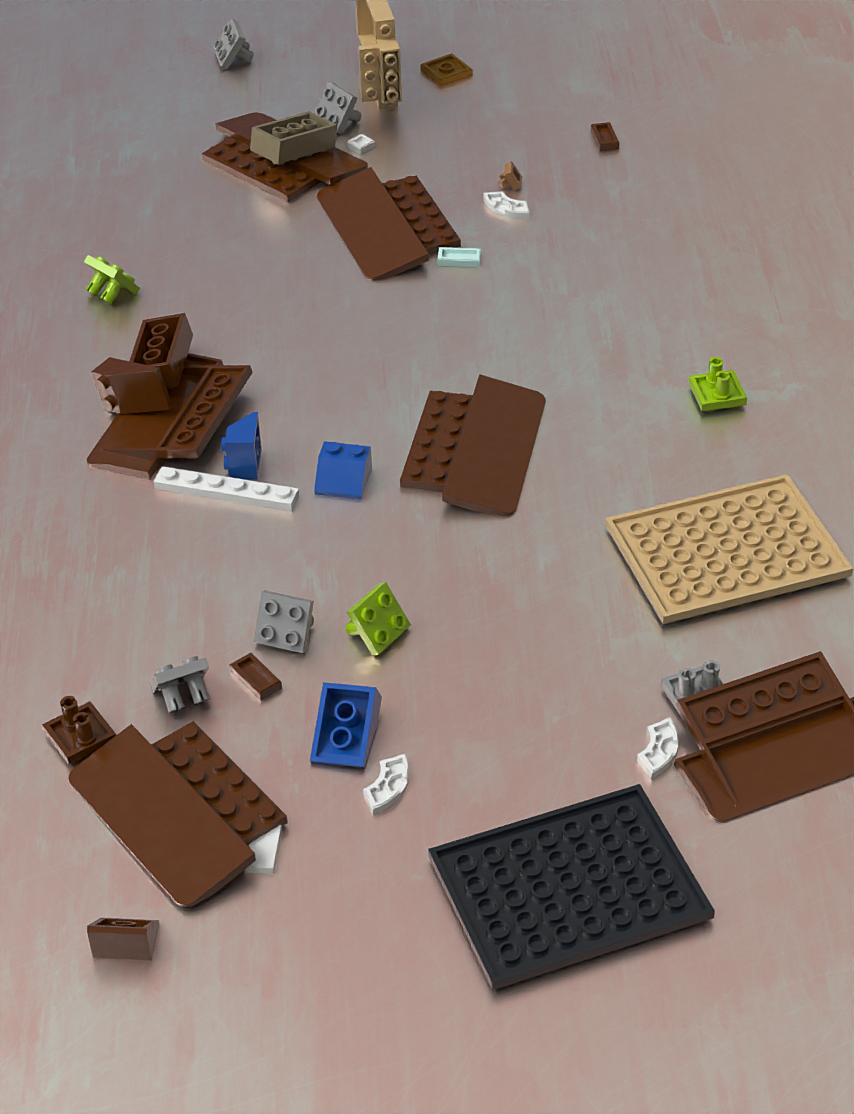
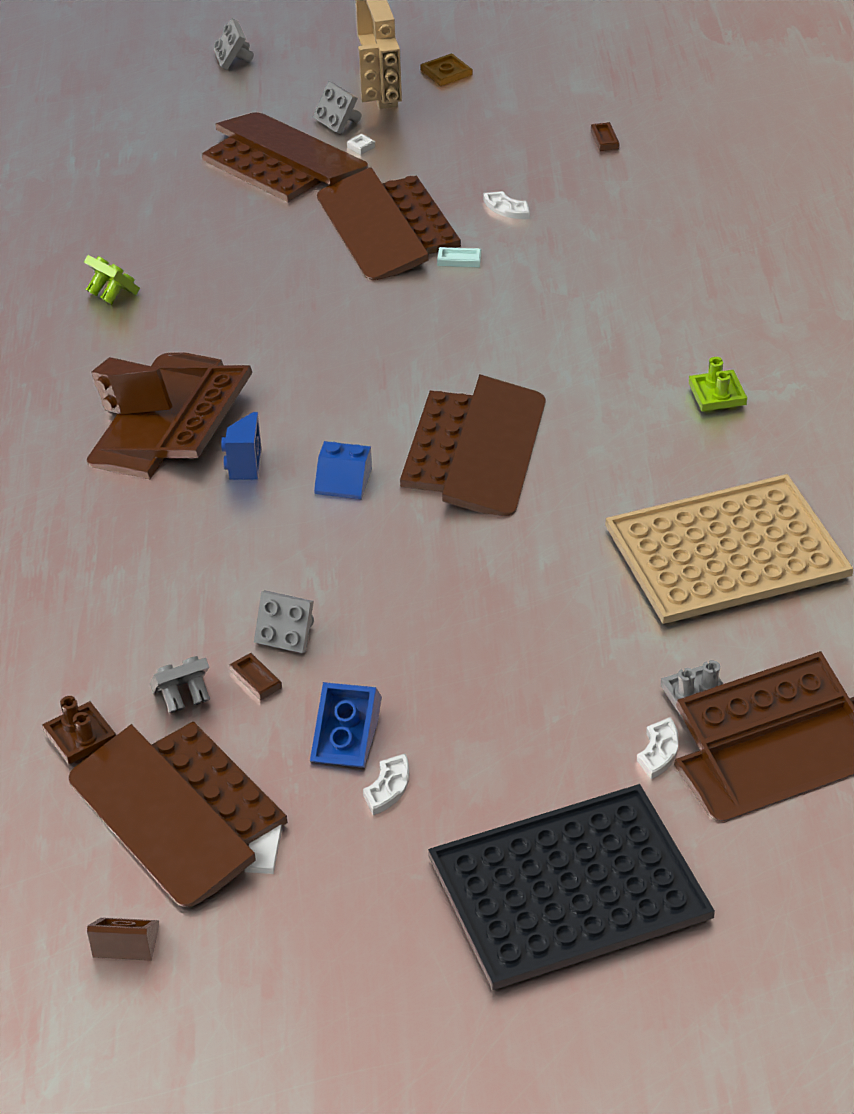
(165, 345): reddish brown brick -> none
(226, 488): white plate -> none
(293, 137): dark tan brick -> none
(377, 619): lime plate -> none
(510, 177): medium nougat tile -> none

